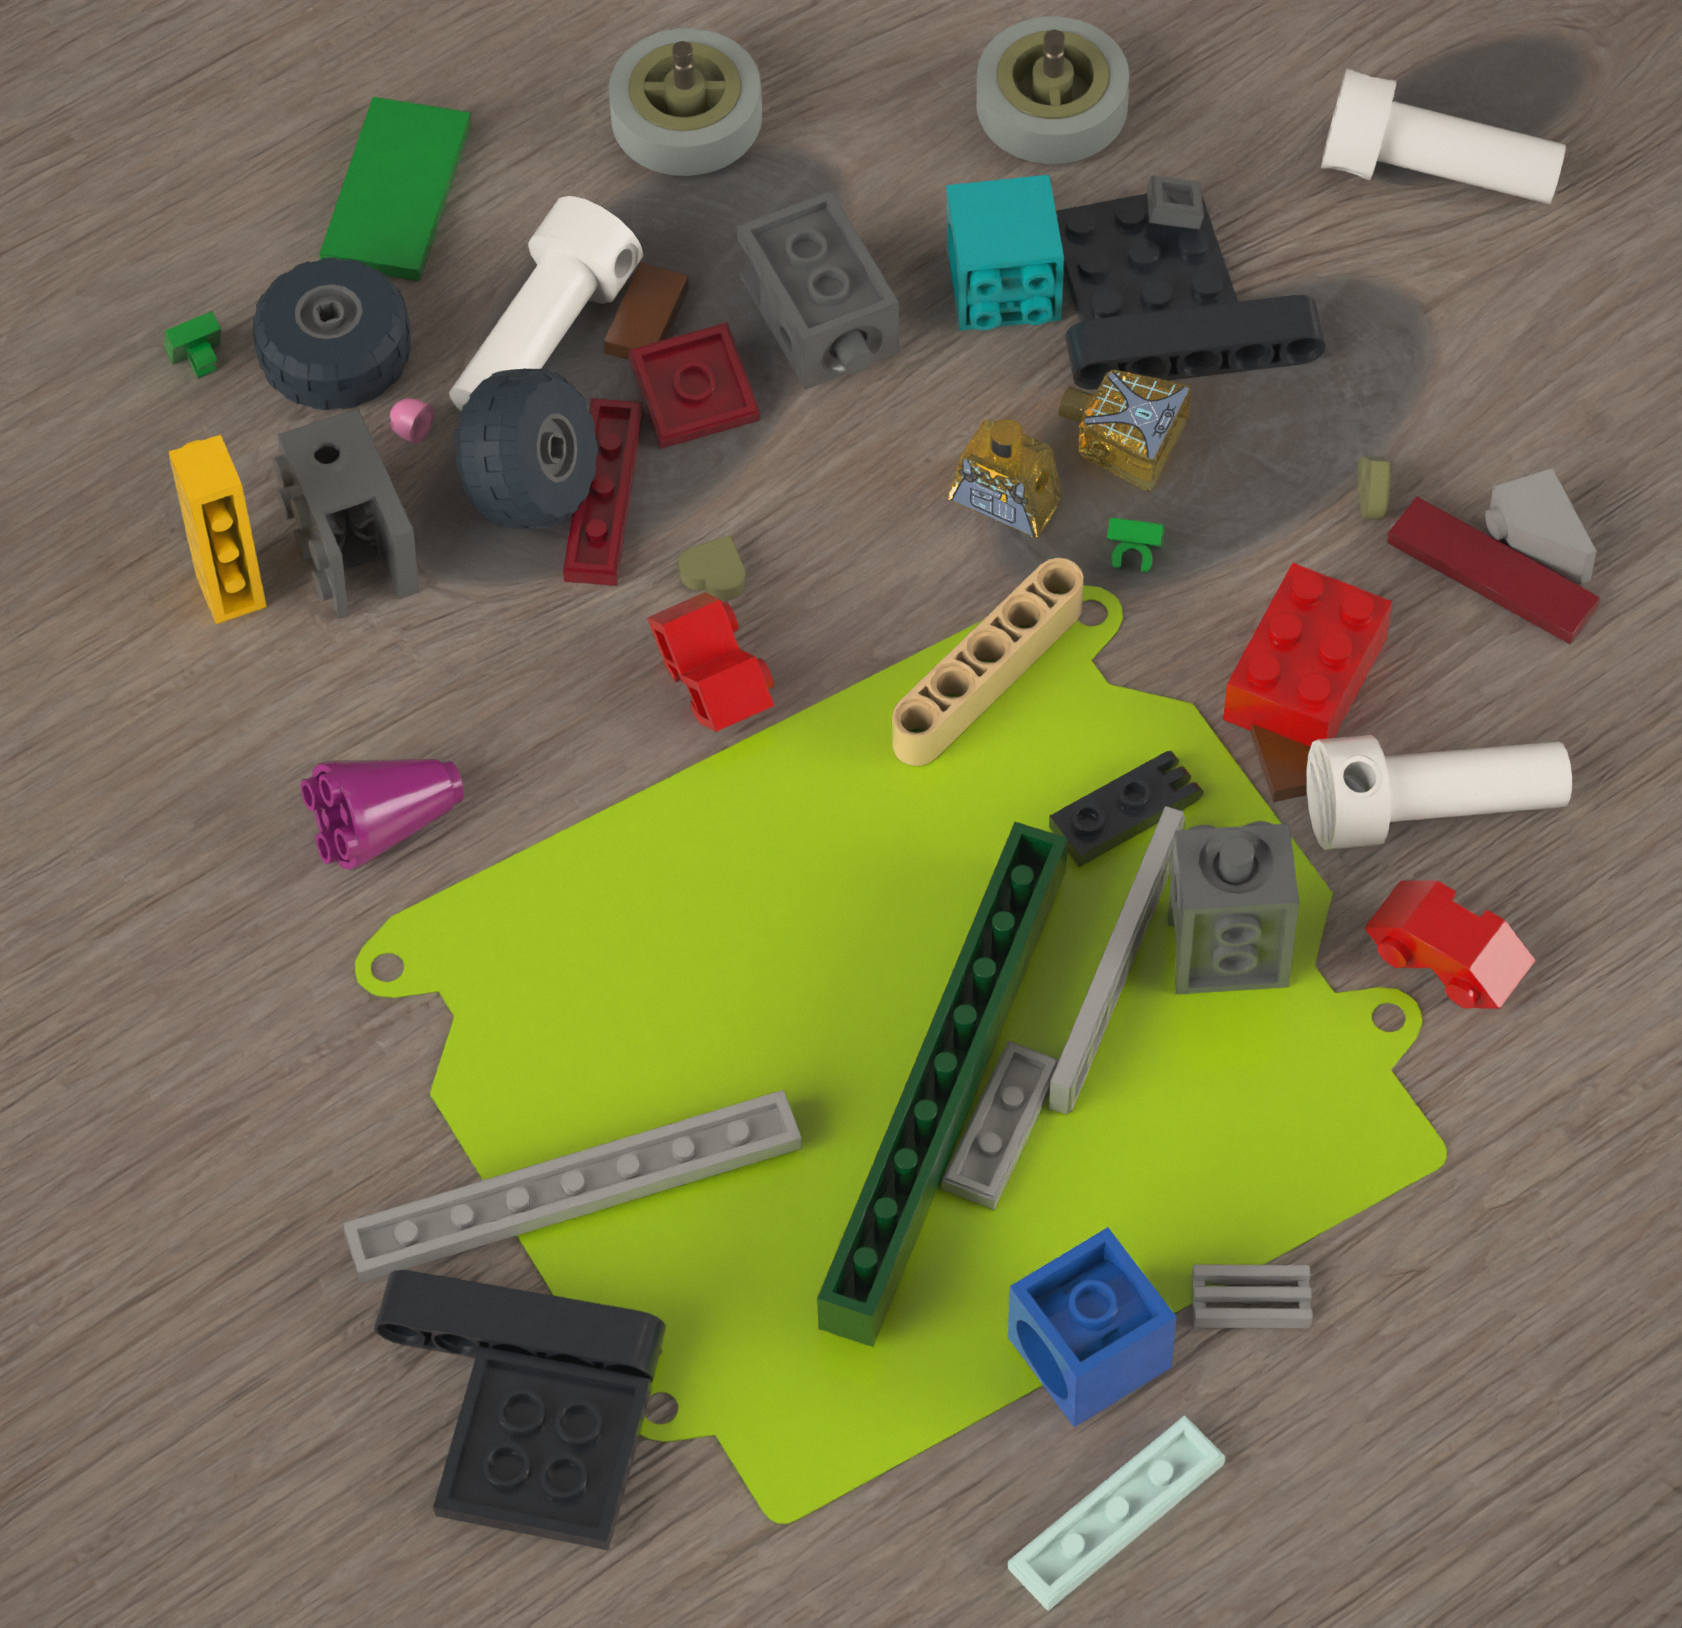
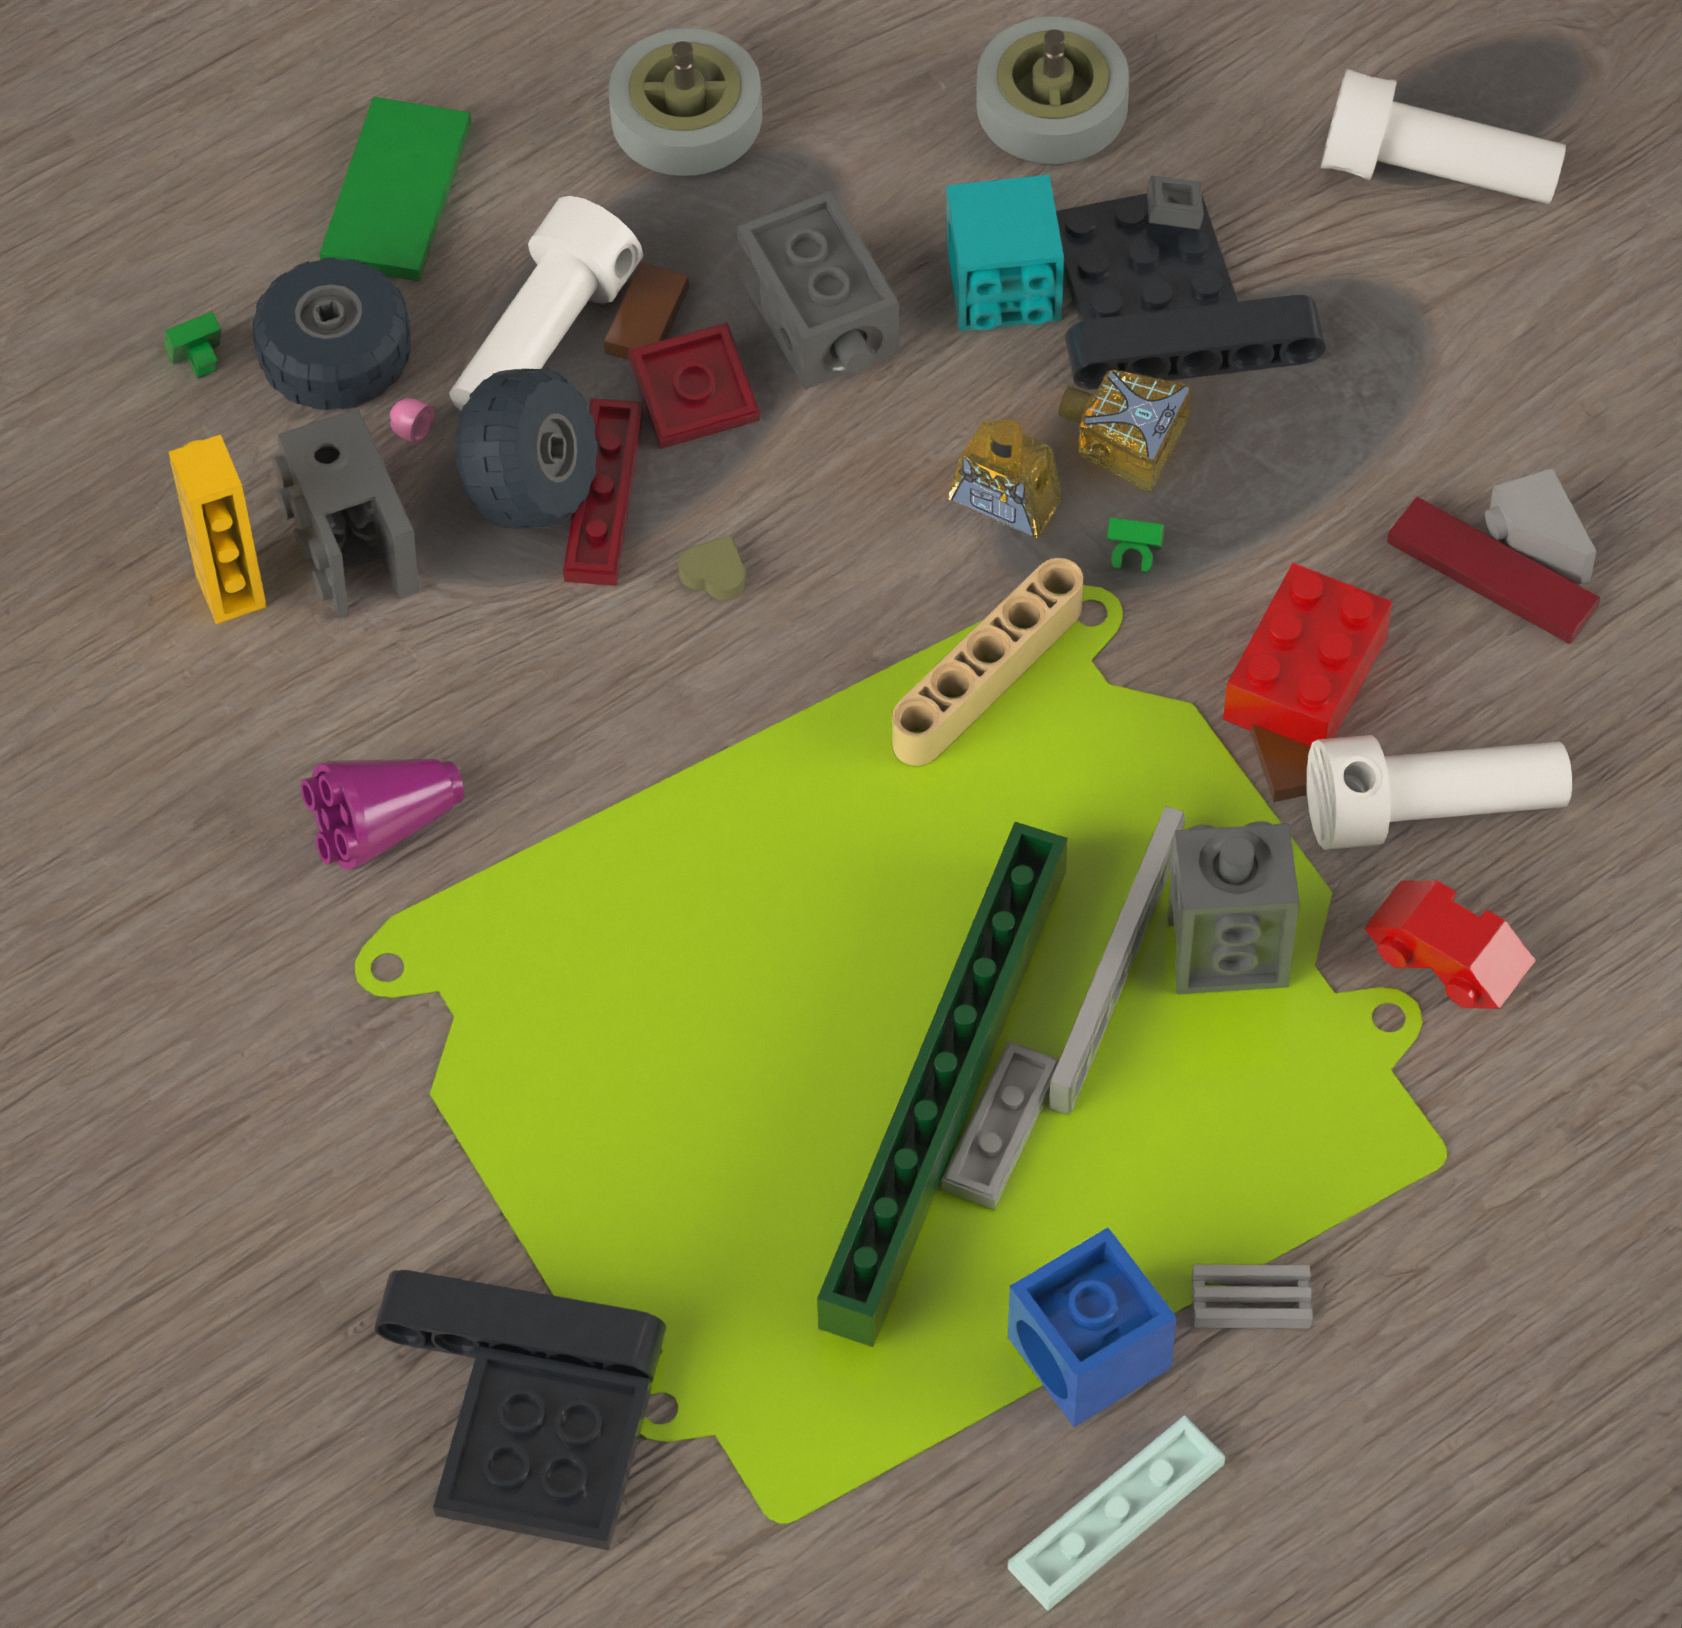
(572, 1186): light grey plate -> none
(703, 653): red brick -> none
(1124, 807): black hinge -> none
(1374, 486): olive tile -> none

